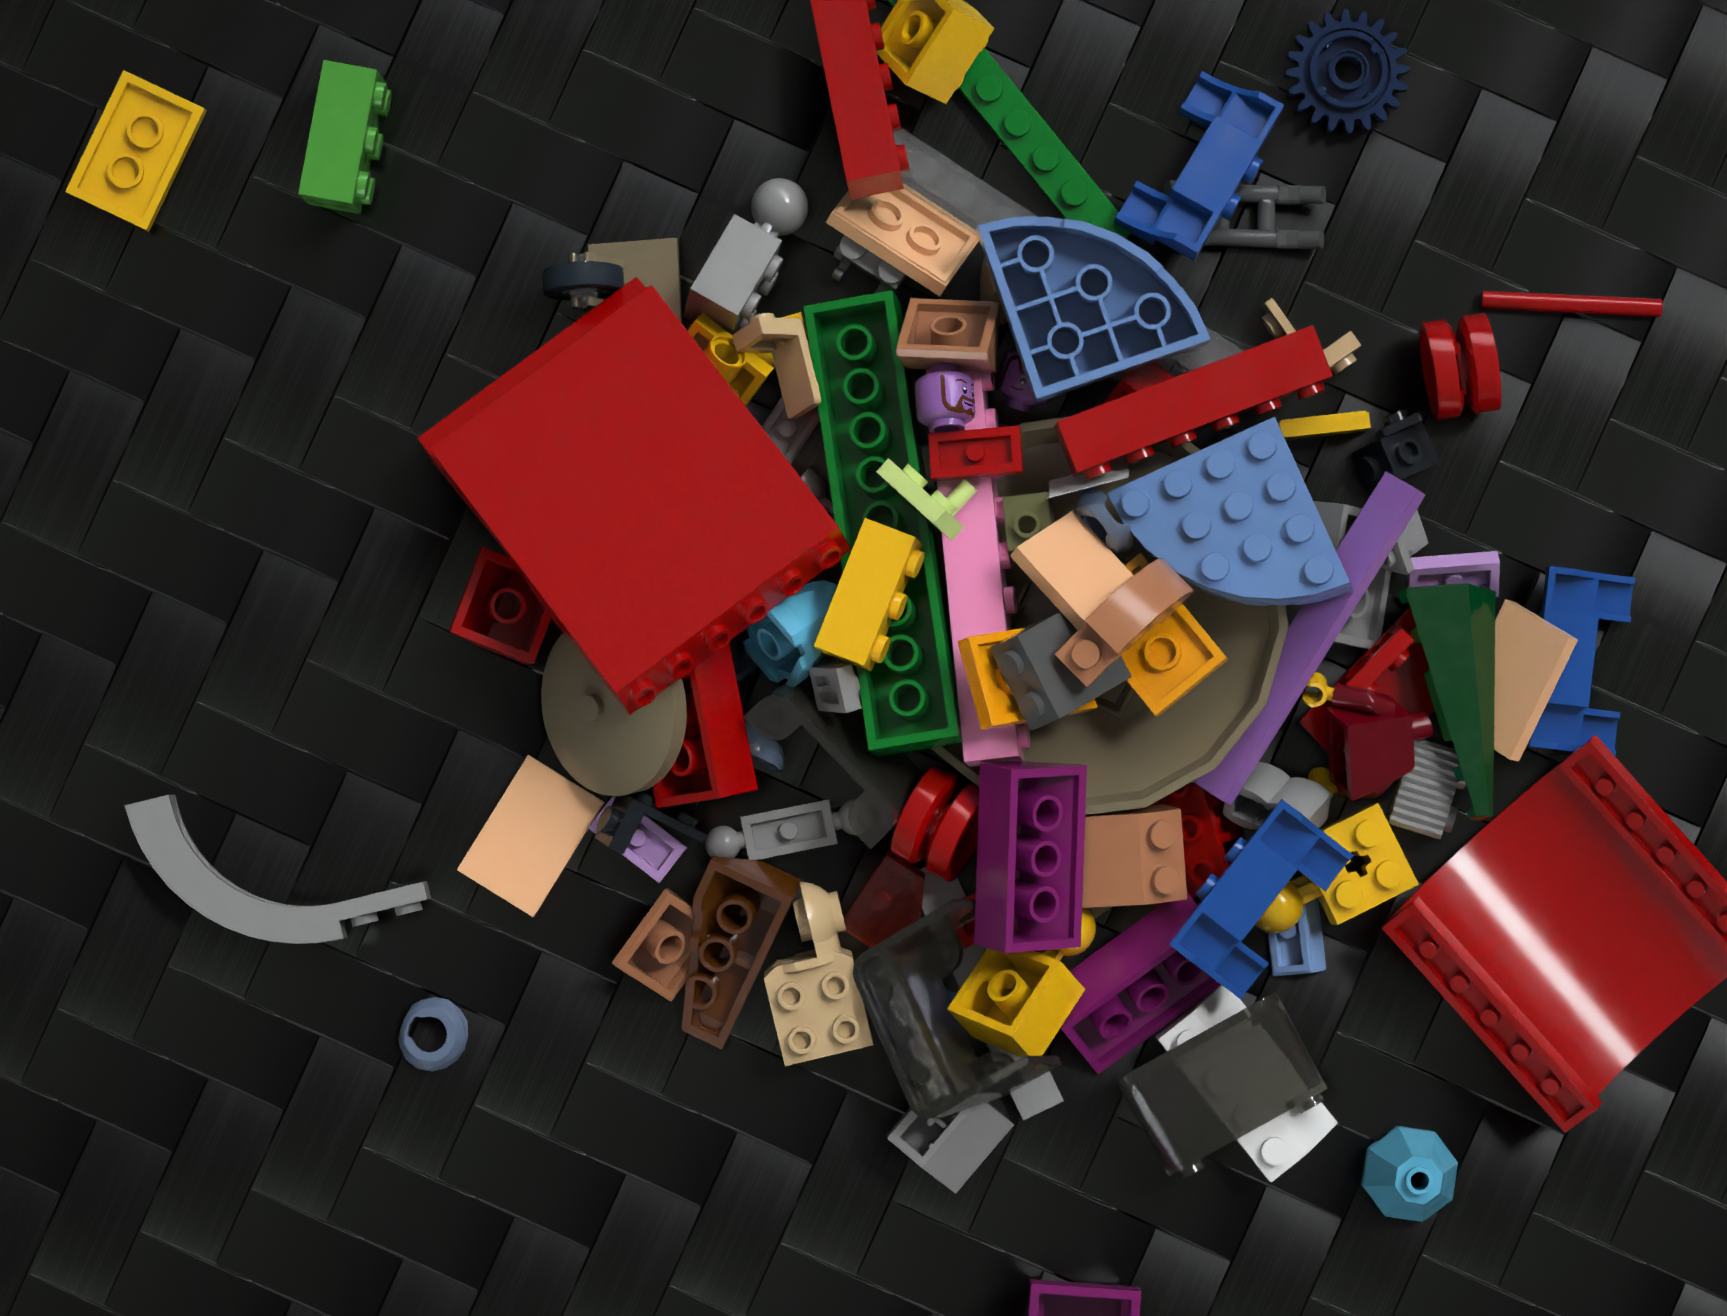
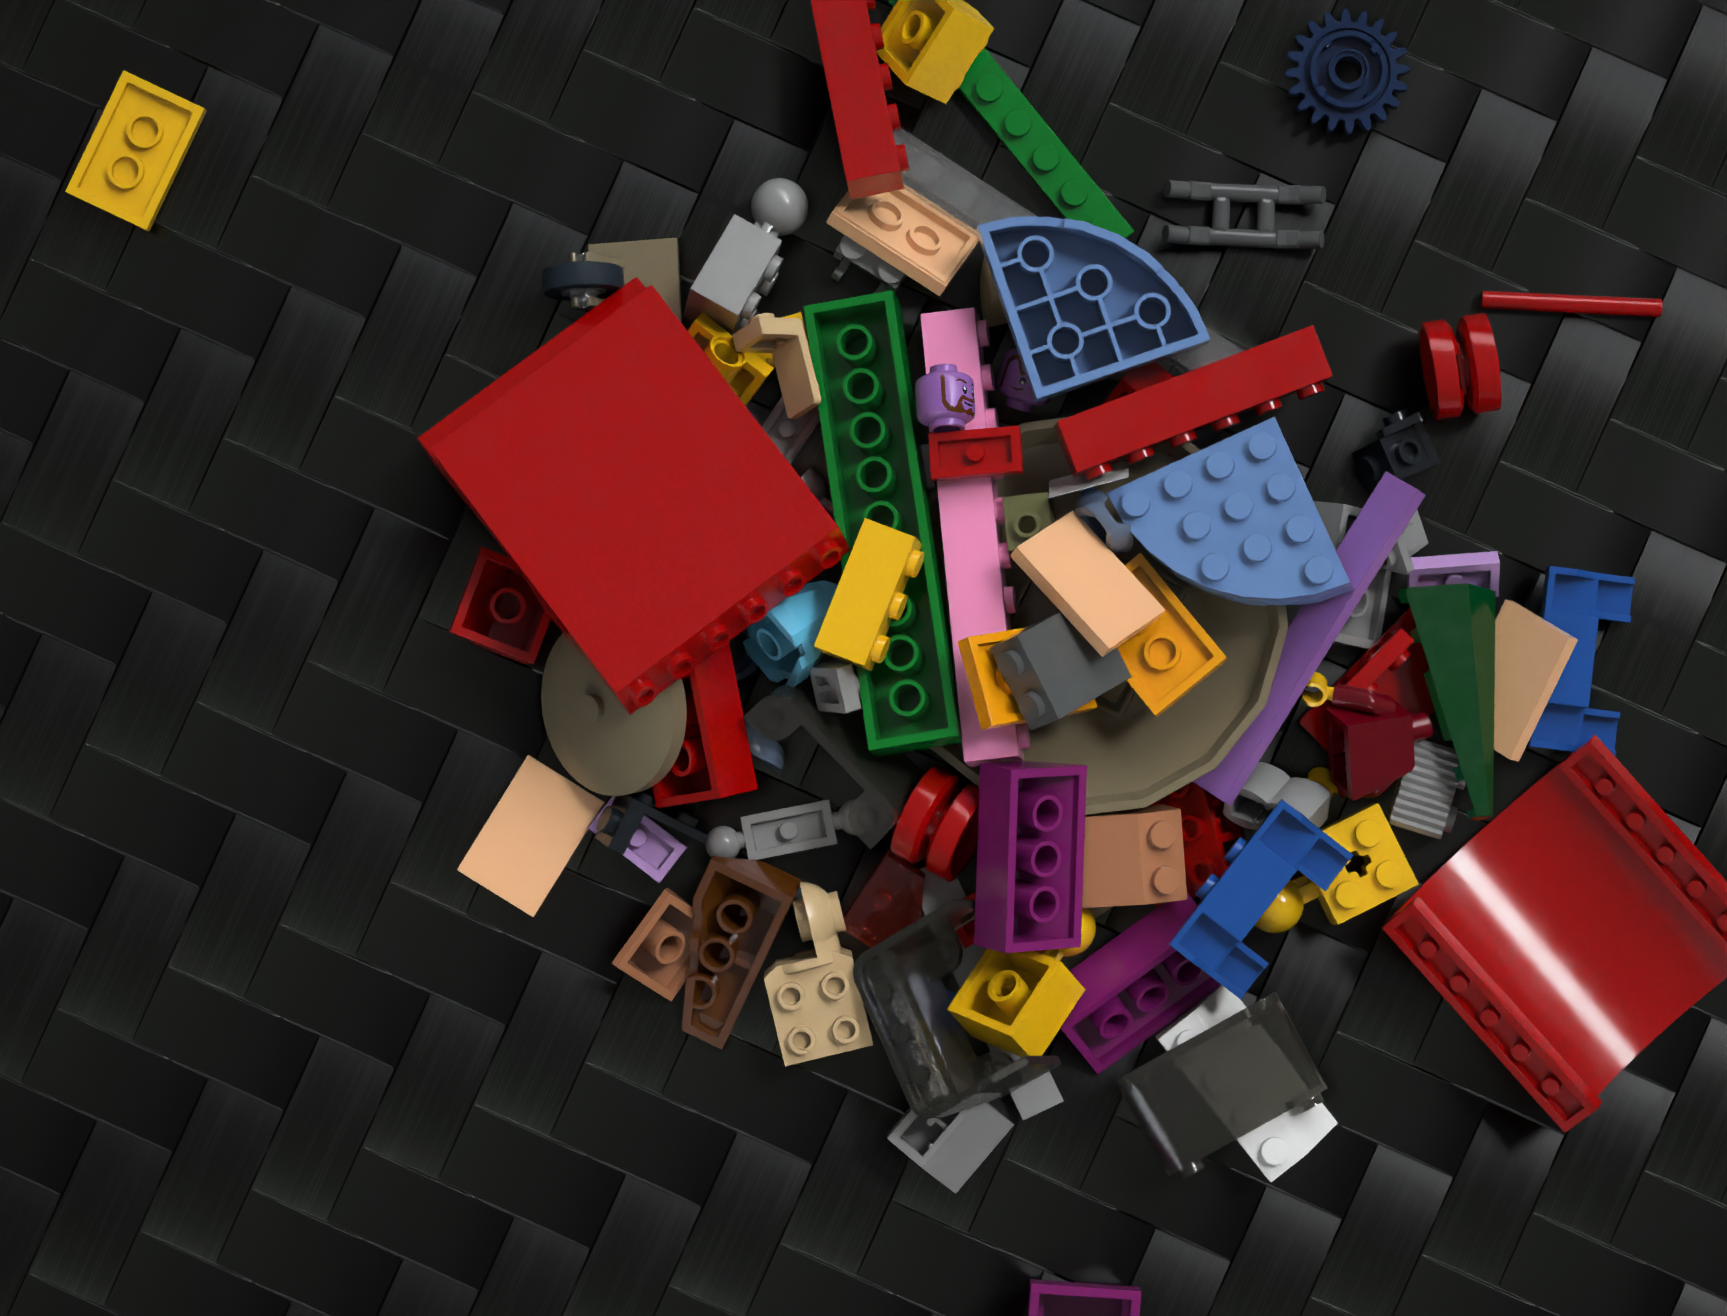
(190, 876): light grey arch -> none
(344, 137): bright green brick -> none
(456, 1039): sand blue piece -> none
(935, 508): yellowish green plate -> none
(950, 333): nougat slope -> none
(1123, 619): nougat arch -> none
(1207, 187): blue bracket -> none
(1301, 947): light blue slope -> none
(1325, 425): yellow tile -> none
(1338, 354): tan bracket -> none
(1394, 1161): medium azure cone -> none

